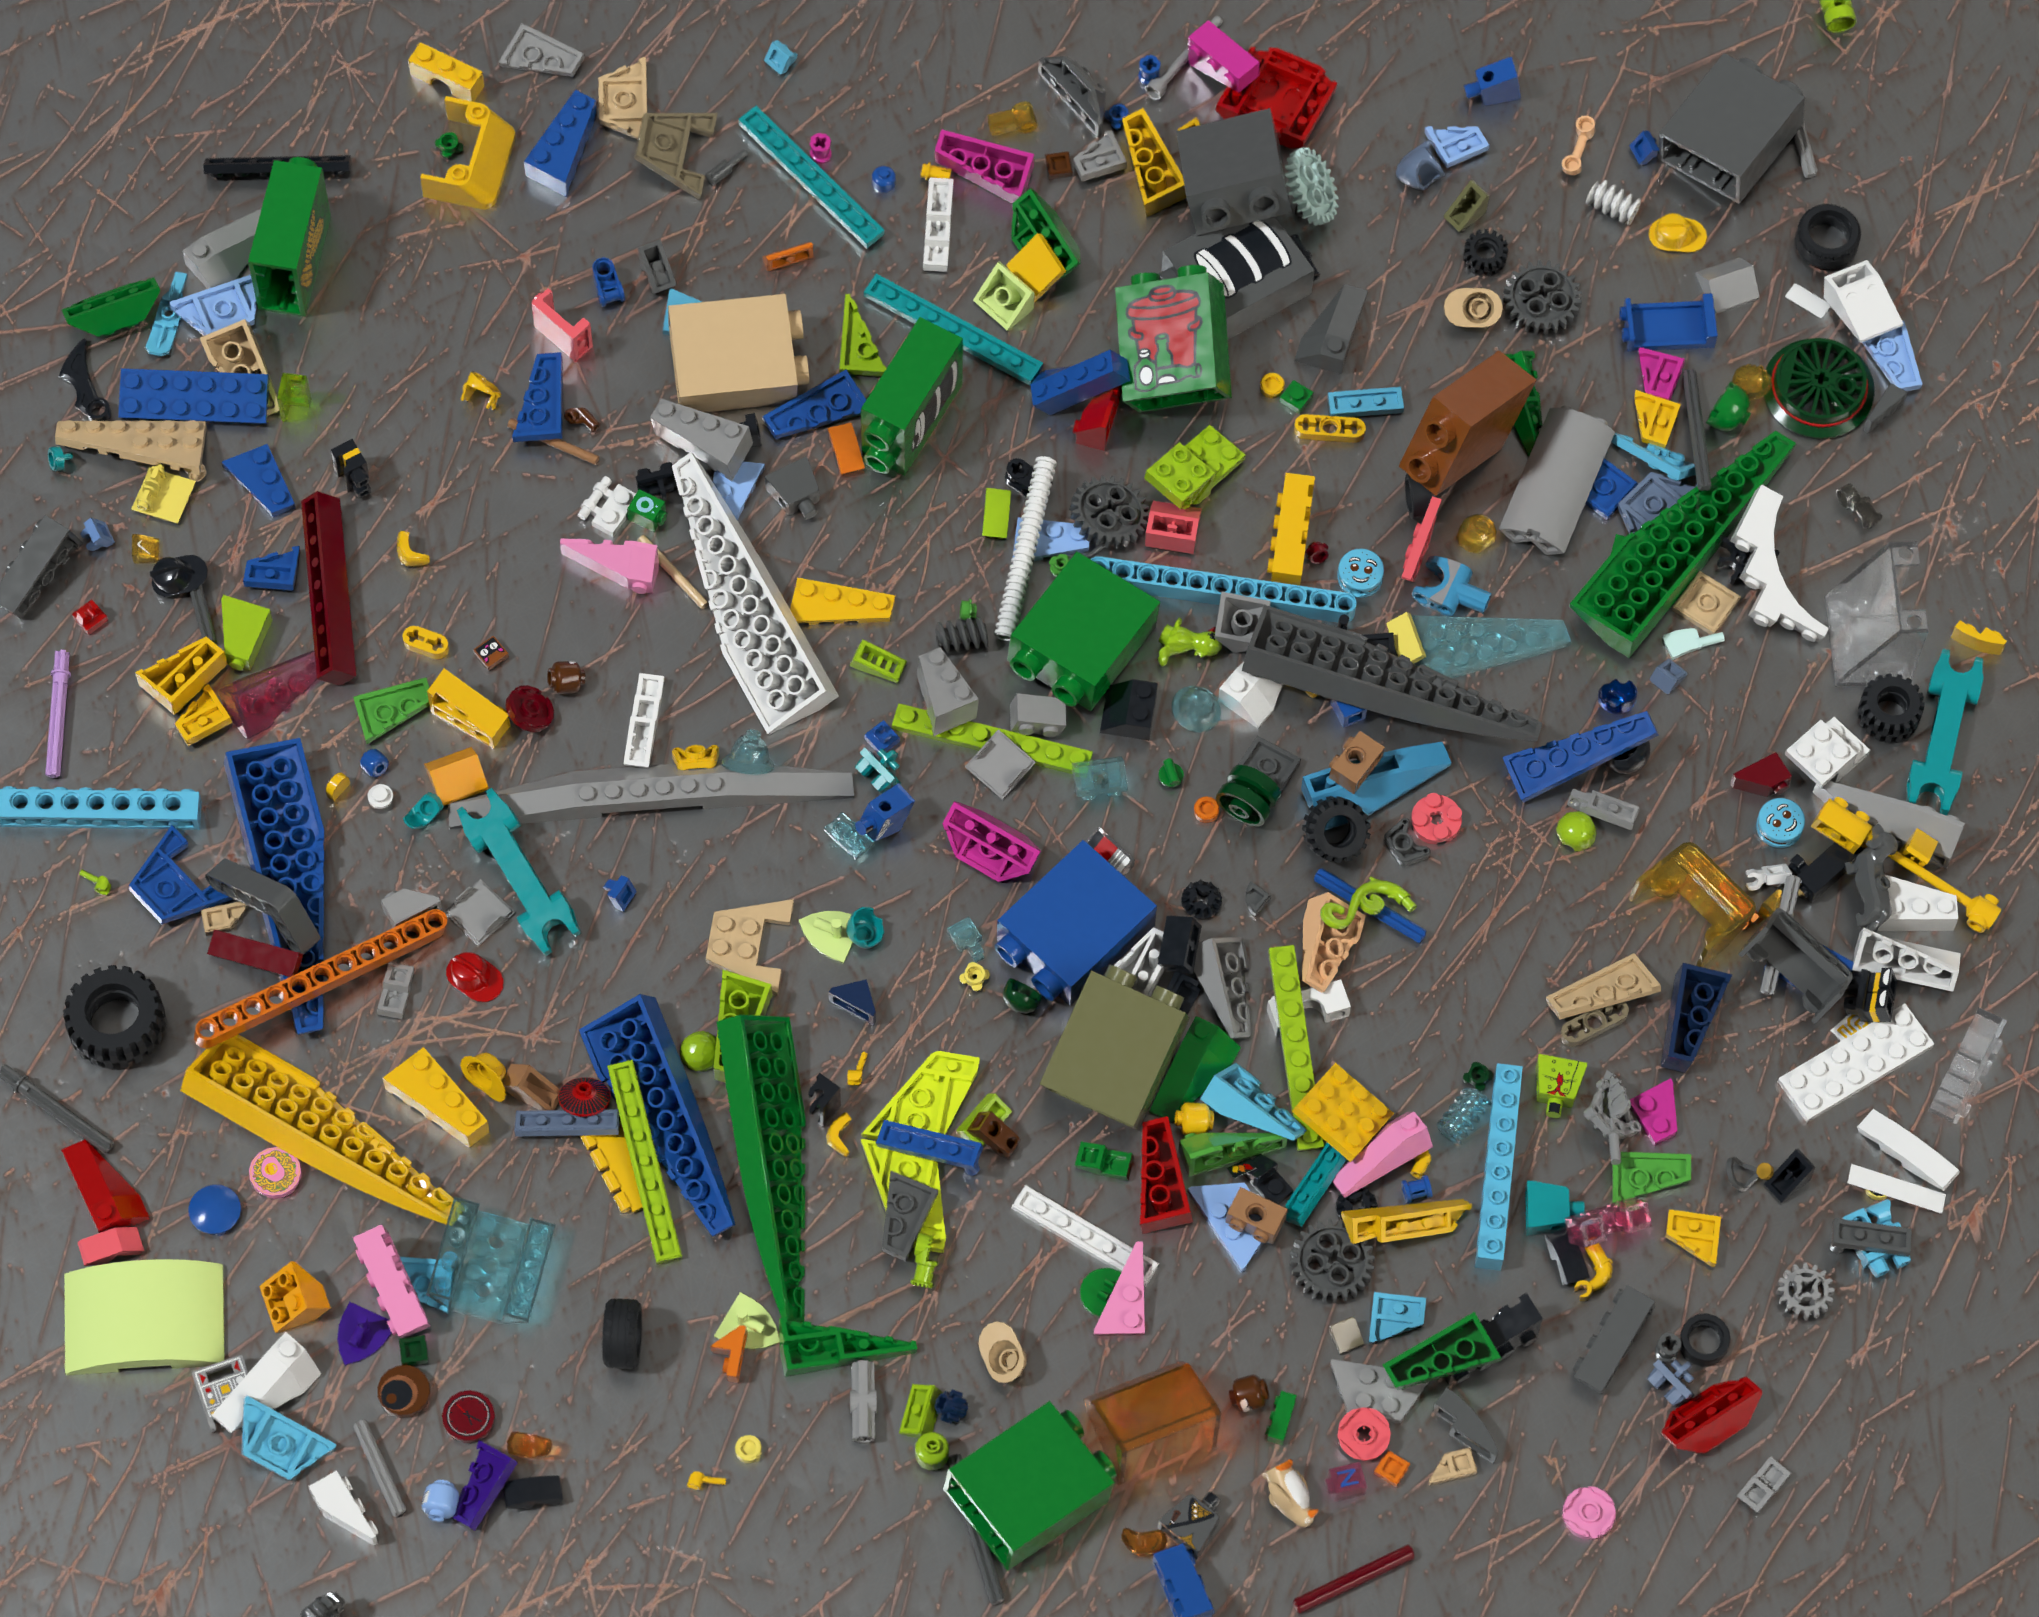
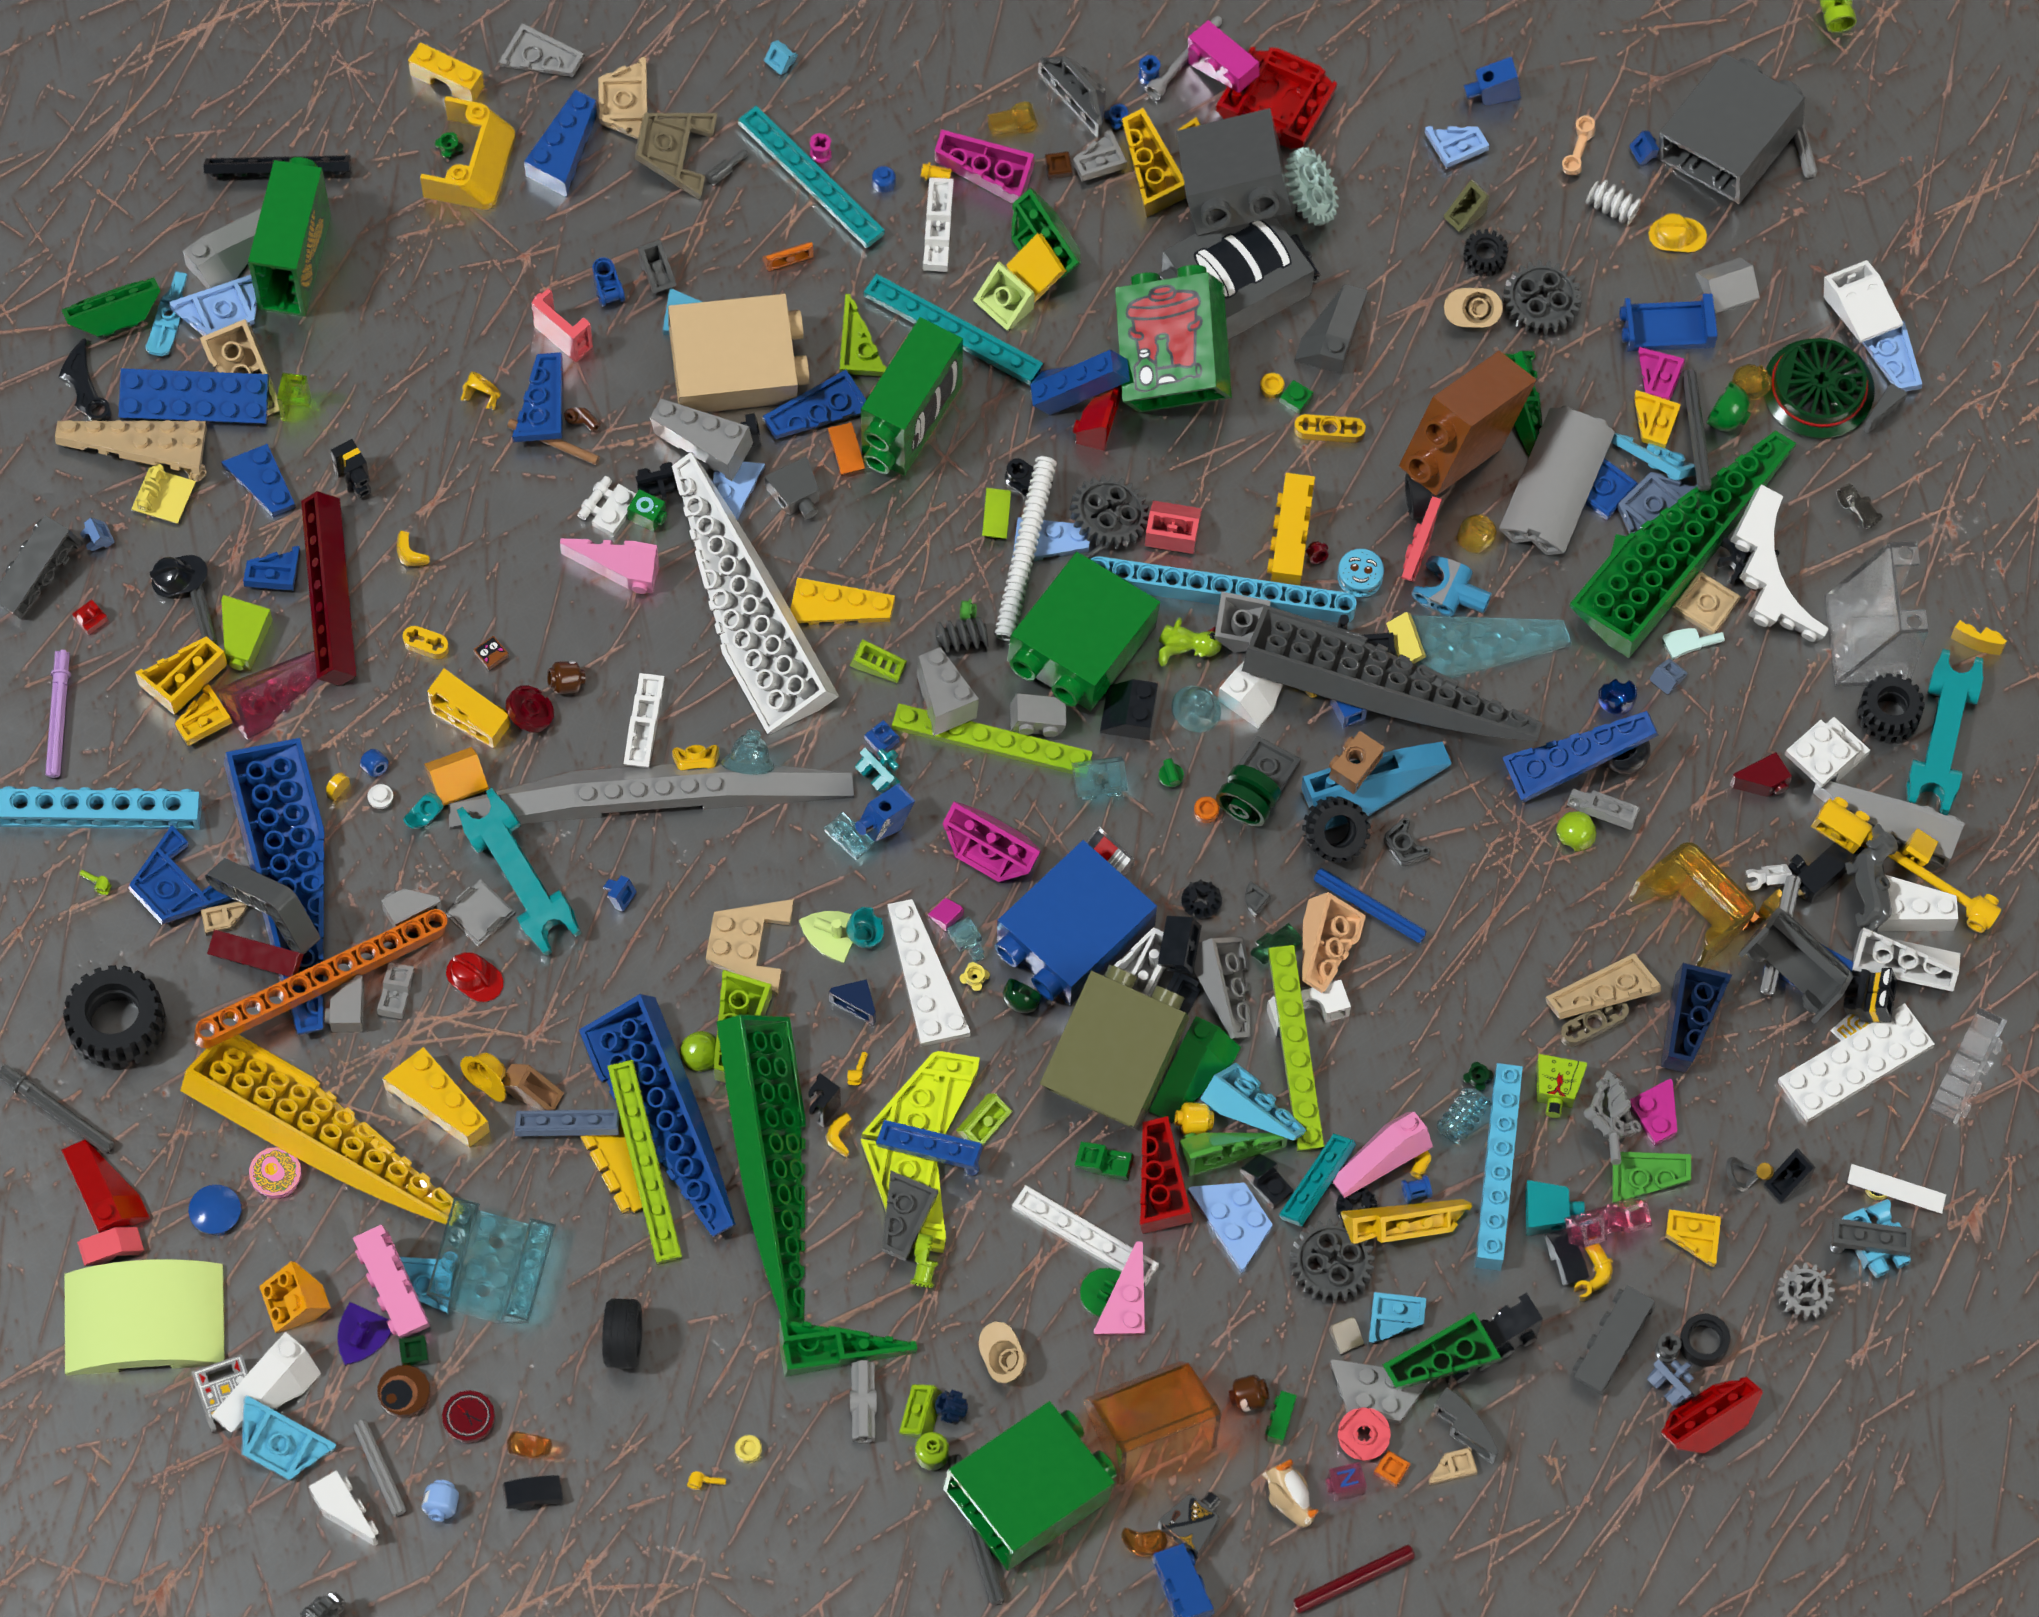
(57, 458): teal tile -> none
(145, 549): clear yellow slope -> none
(347, 1008): none -> light grey slope
(390, 706): bright green wing -> none
(486, 1481): dark purple wing -> none
(584, 1097): dish -> none
(678, 577): tan bar -> none
(734, 1346): orange slope -> none
(759, 1323): yellowish green shield -> none
(929, 991): none -> white wing
(946, 913): none -> dark pink slope
(994, 1133): reddish brown leg -> none
(1000, 764): light grey piece -> none
(1055, 561): bright green plate -> none
(1192, 470): lime piece -> none
(1241, 1168): black sticker -> none
(1249, 1203): medium nougat brick -> none
(1283, 937): none -> clear green piece
(1343, 1112): yellow plate -> none
(1366, 402): medium azure plate -> none
(1372, 906): lime plant -> none
(1421, 163): sand blue piece -> none
(1436, 805): coral plate -> none
(1589, 1513): bright pink tile -> none
(1764, 1484): light grey slope -> none
(1780, 823): medium azure head -> none
(1808, 300): white sticker -> none
(1828, 257): black tyre -> none
(1908, 1149): white slope -> none

